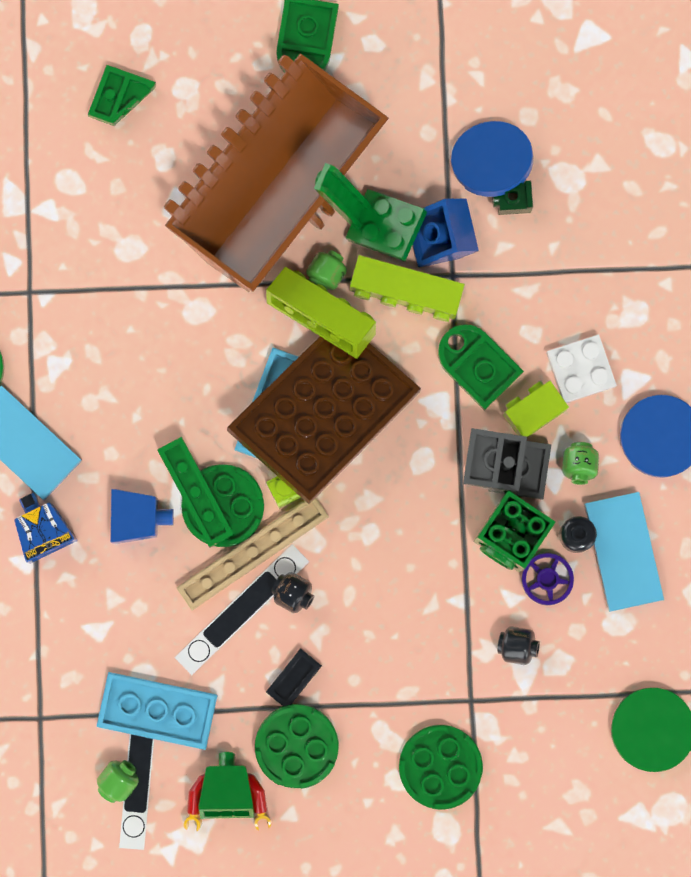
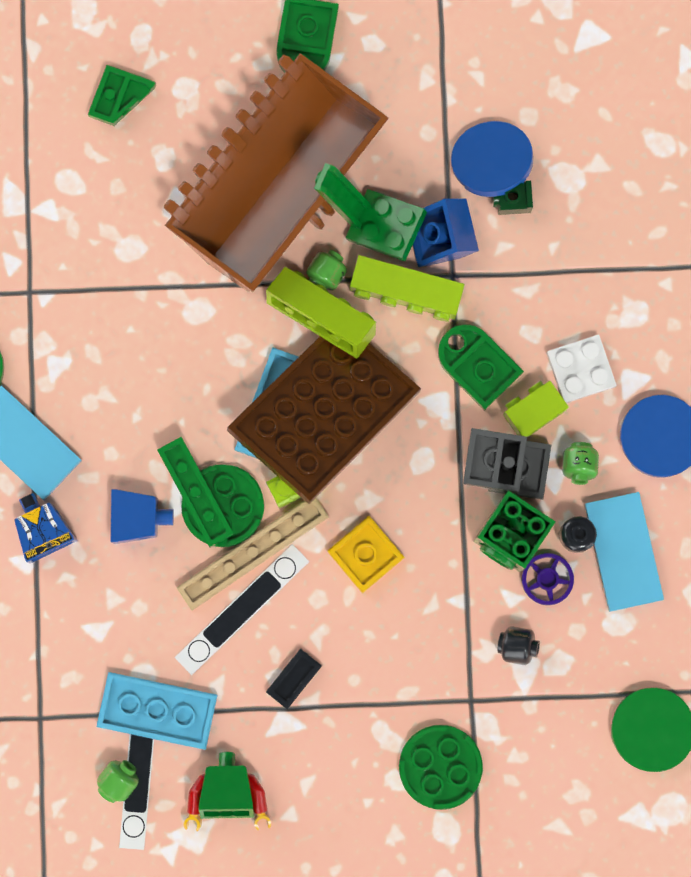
(292, 592): black head -> none
(296, 746): green tile -> none
(365, 554): none -> yellow tile

